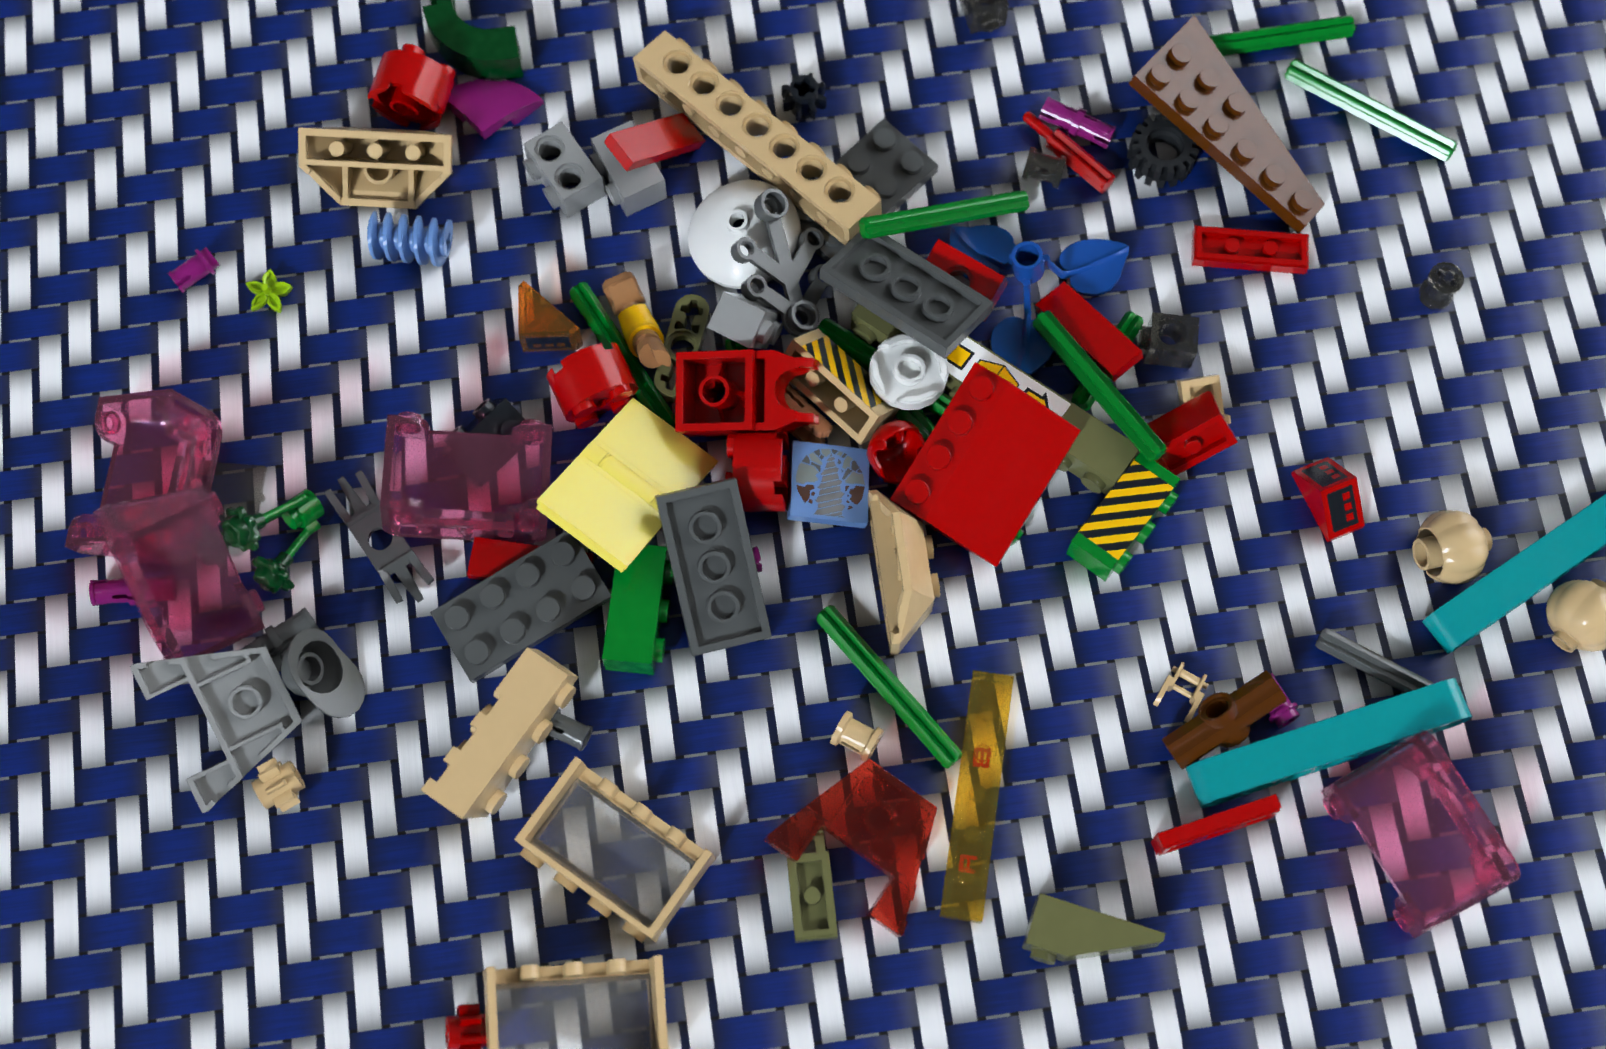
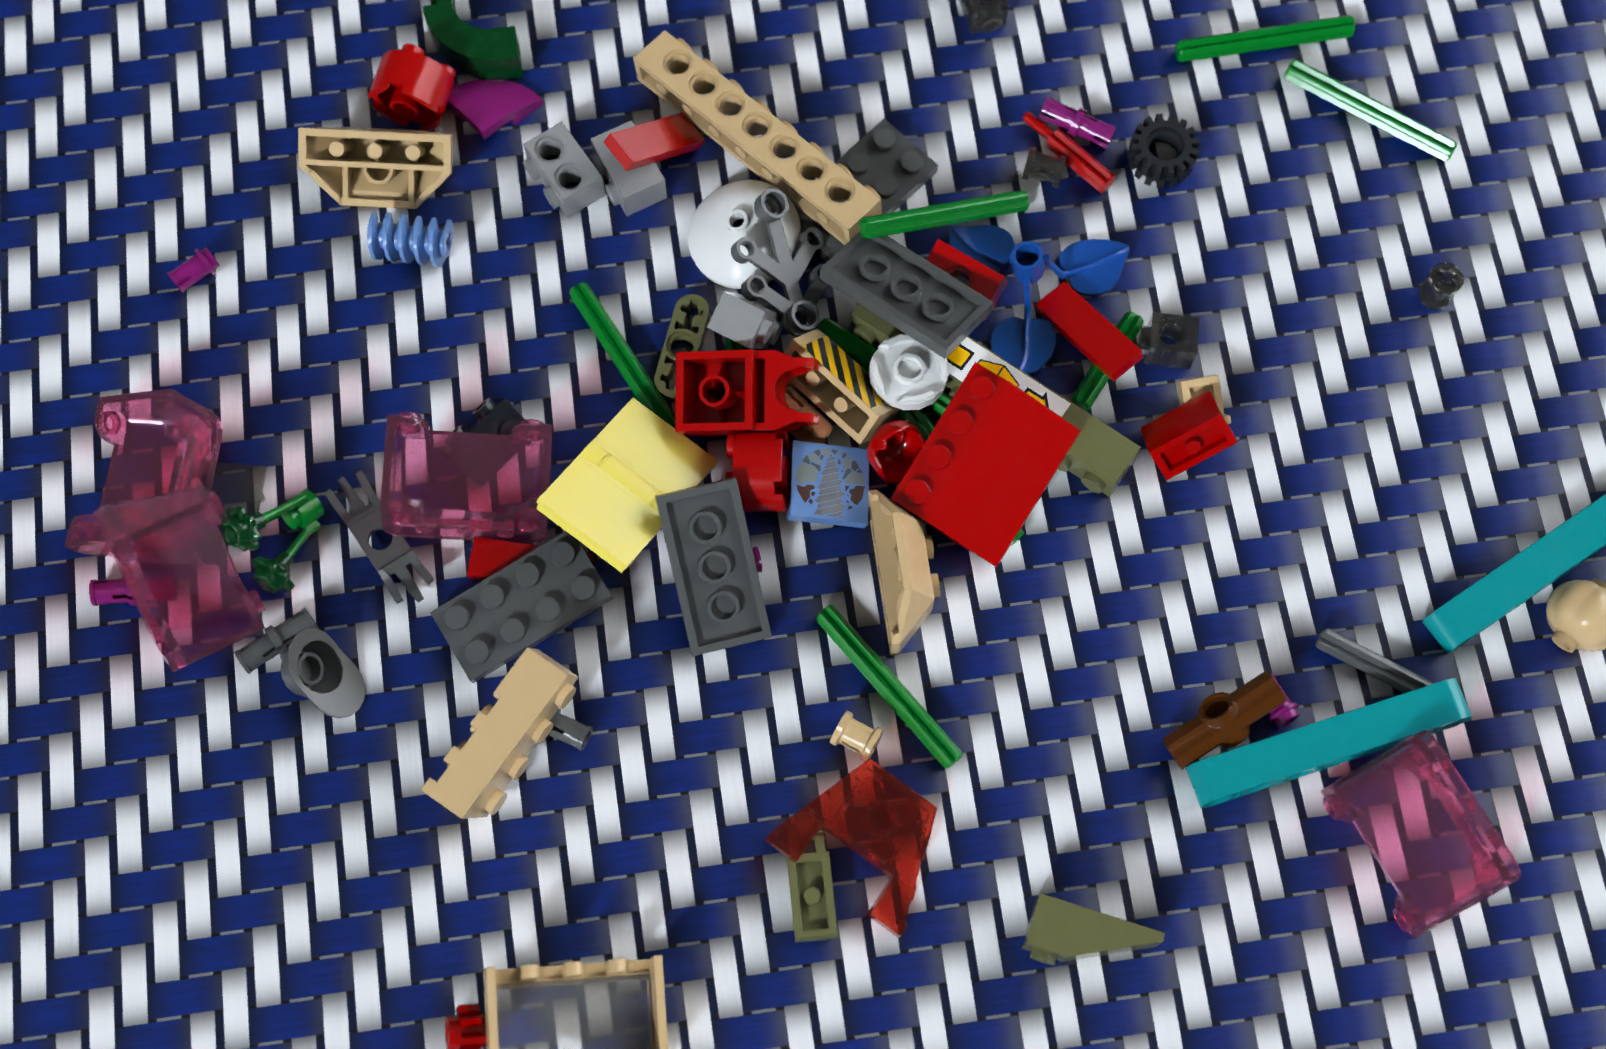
(241, 702): light grey wing -> none
(268, 292): lime plant -> none
(278, 784): tan gear -> none
(542, 325): clear orange slope -> none
(592, 384): red brick -> none
(613, 851): clear window -> none
(636, 321): medium nougat piece -> none
(637, 613): green brick -> none
(804, 96): black gear -> none
(976, 797): clear yellow tile -> none
(1099, 386): green axle -> none
(1124, 518): brick -> none
(1195, 697): tan piece -> none
(1210, 105): wing -> none
(1216, 825): red tile -> none
(1250, 249): red tile -> none
(1331, 497): red slope -> none
(1453, 542): tan plant -> none

